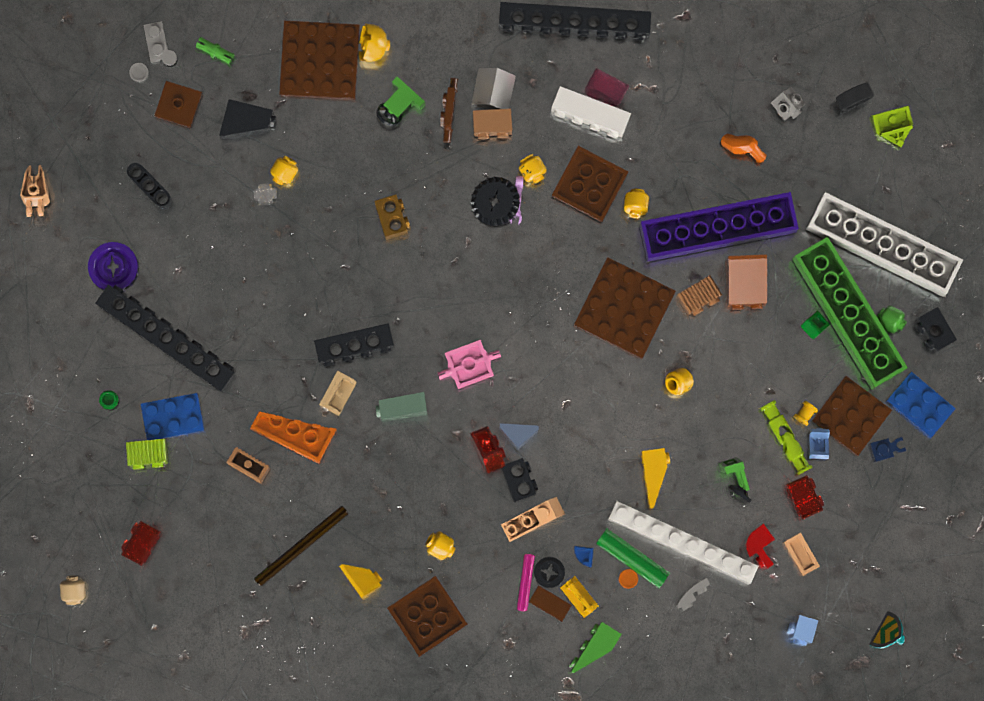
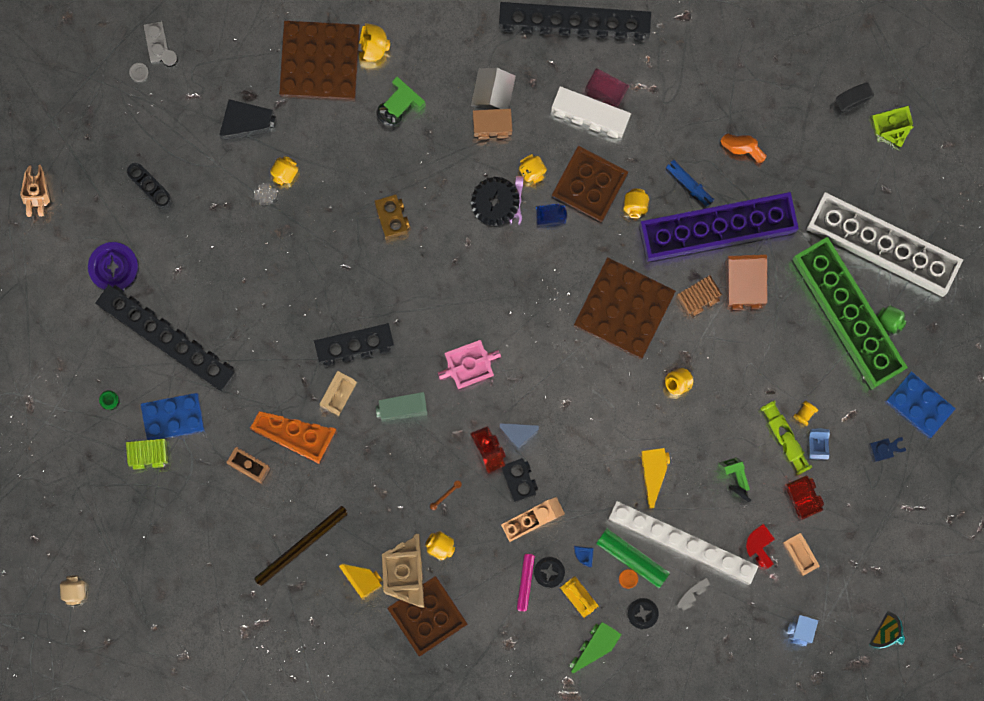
(141, 543): clear red brick -> none
(178, 104): reddish brown plate -> none
(215, 50): bright green pin -> none
(404, 572): none -> tan wing
(449, 104): reddish brown plate -> none
(457, 484): none -> dark orange hinge
(550, 603): reddish brown tile -> none
(551, 214): none -> clear blue bracket
(647, 605): none -> black gear
(695, 188): none -> blue pin
(788, 104): light grey brick -> none
(815, 325): green slope -> none
(851, 415): reddish brown plate -> none
(936, 319): black brick -> none

